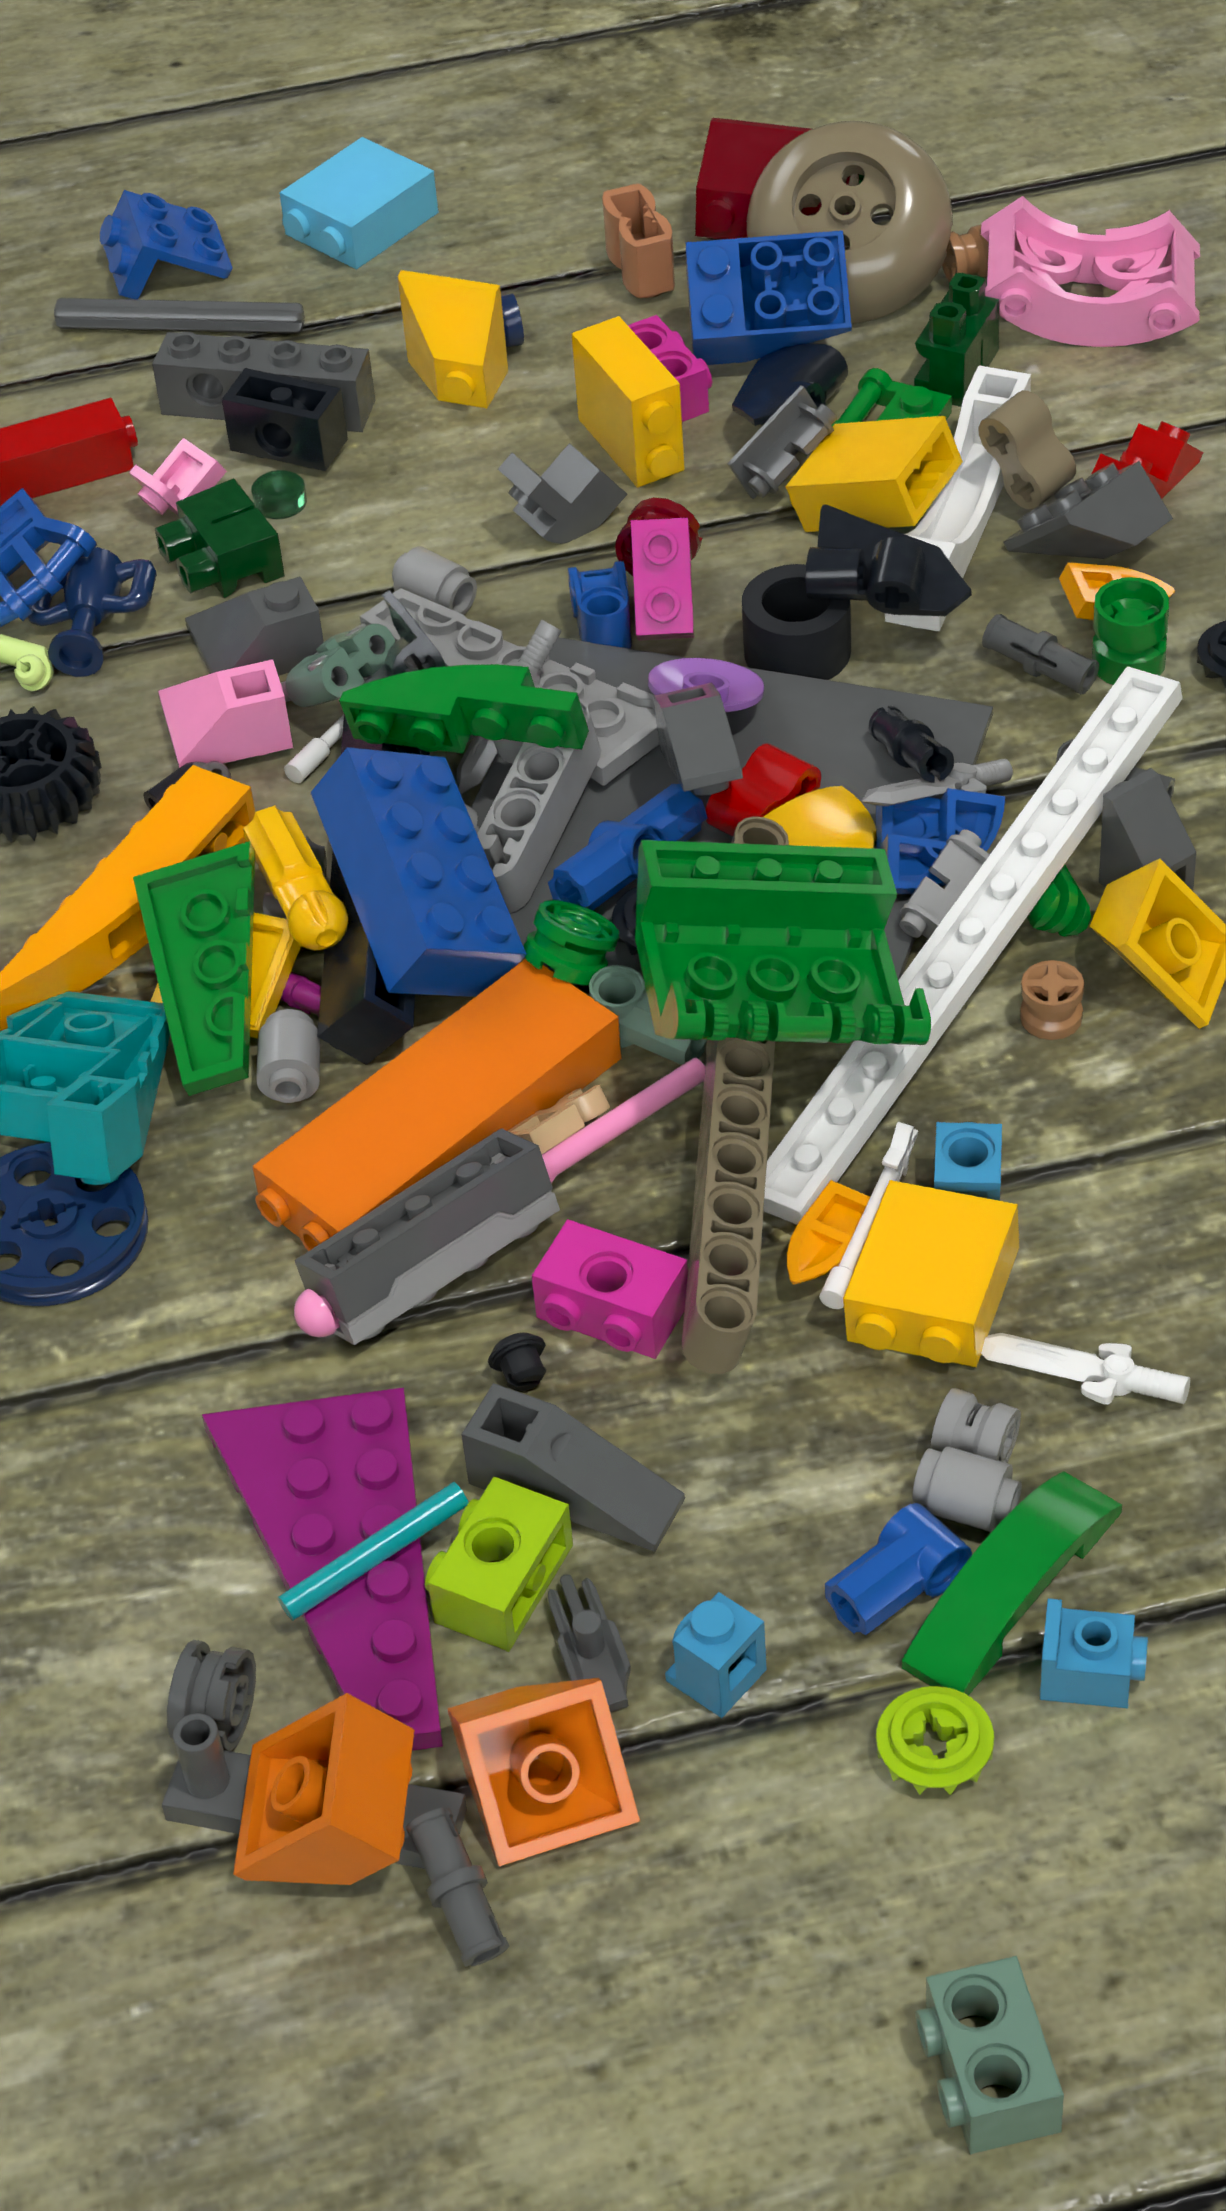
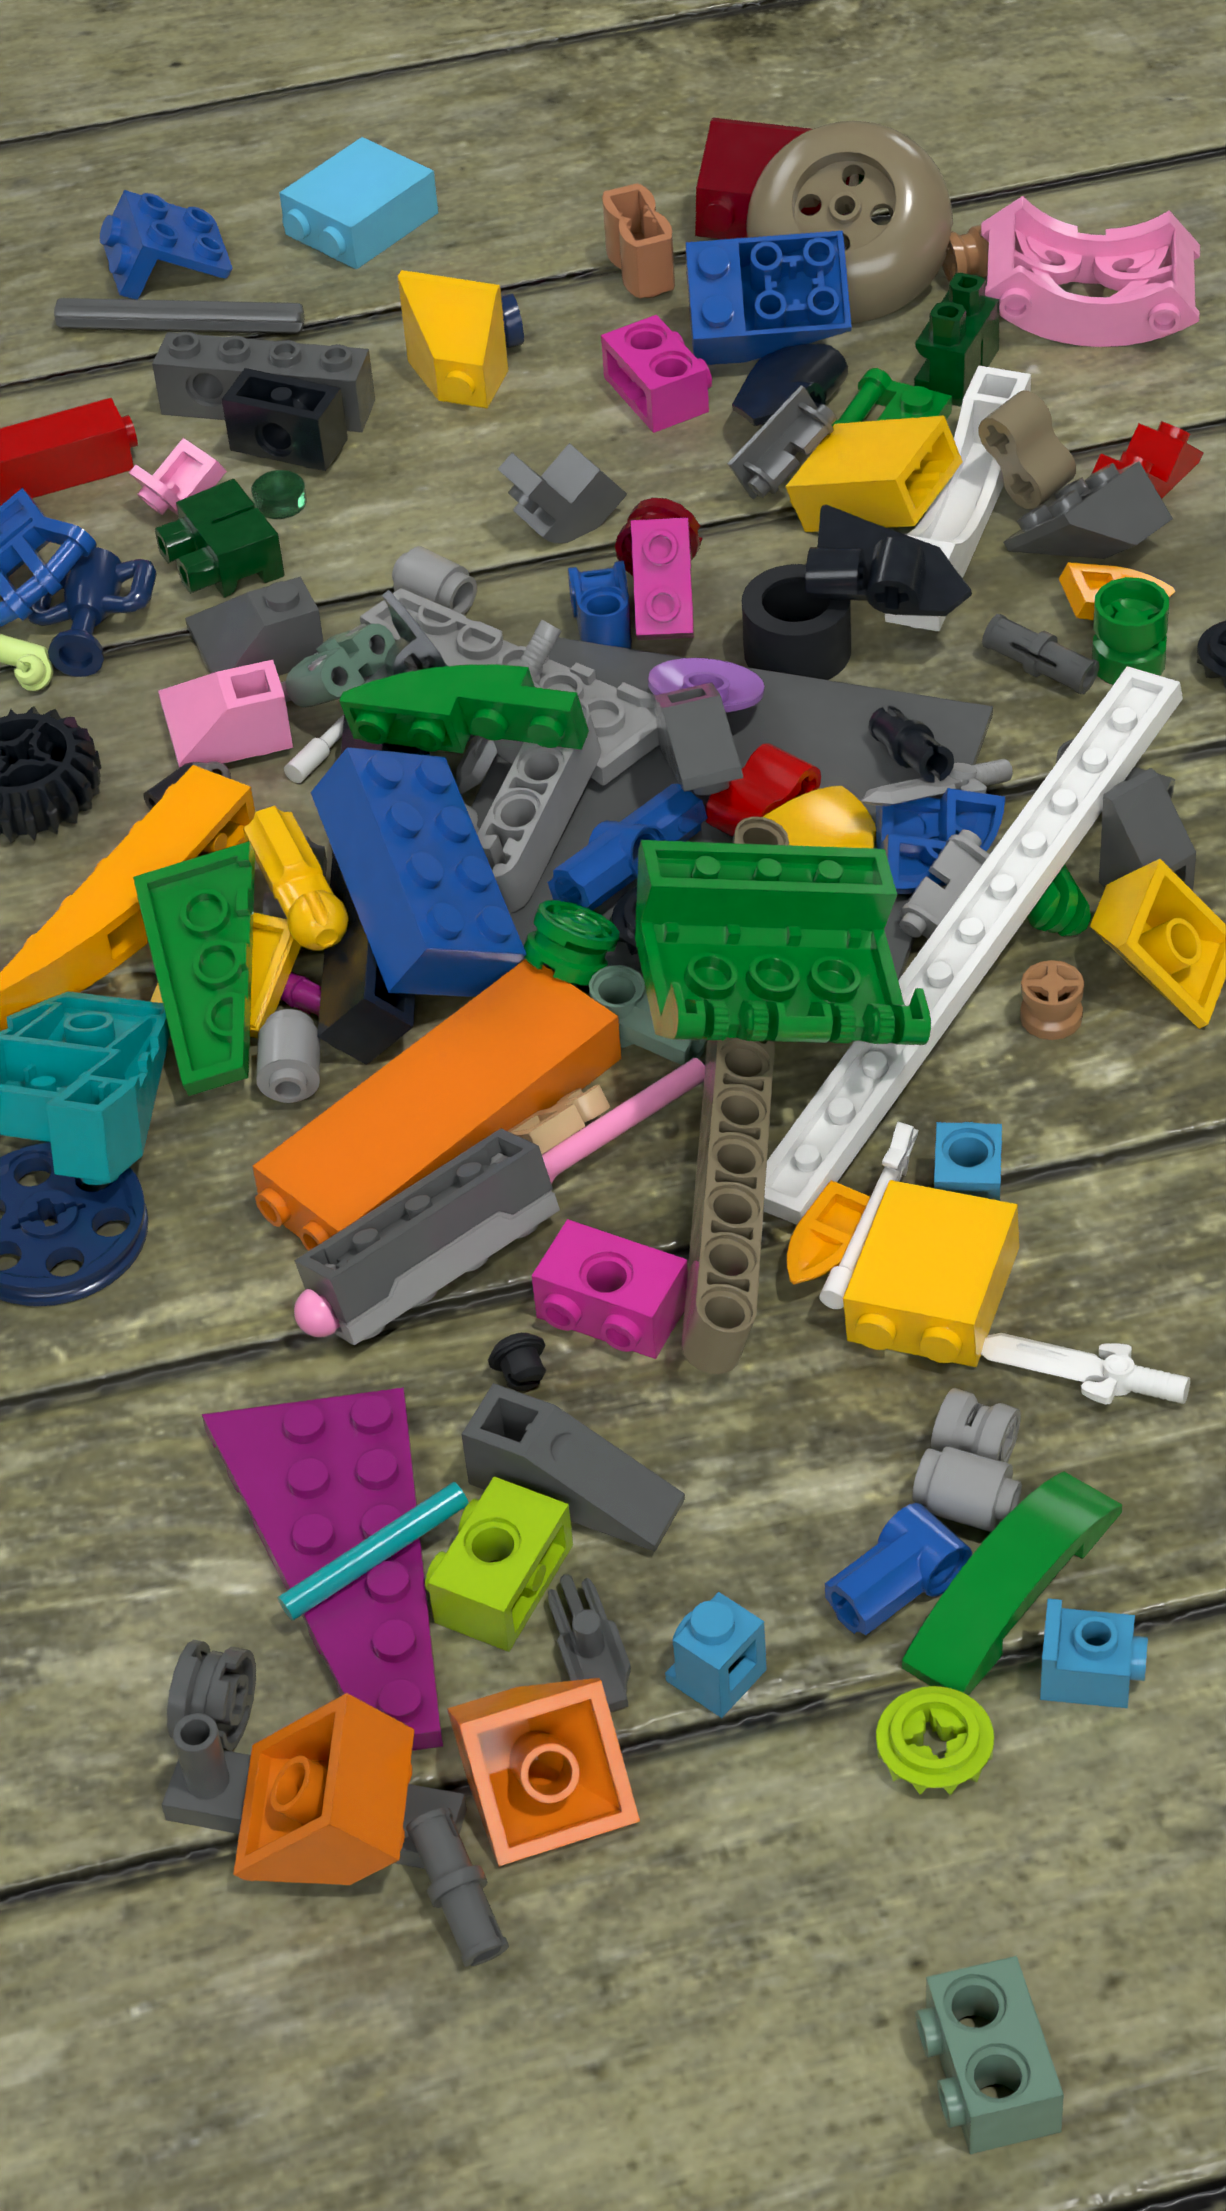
(628, 401): yellow brick -> none

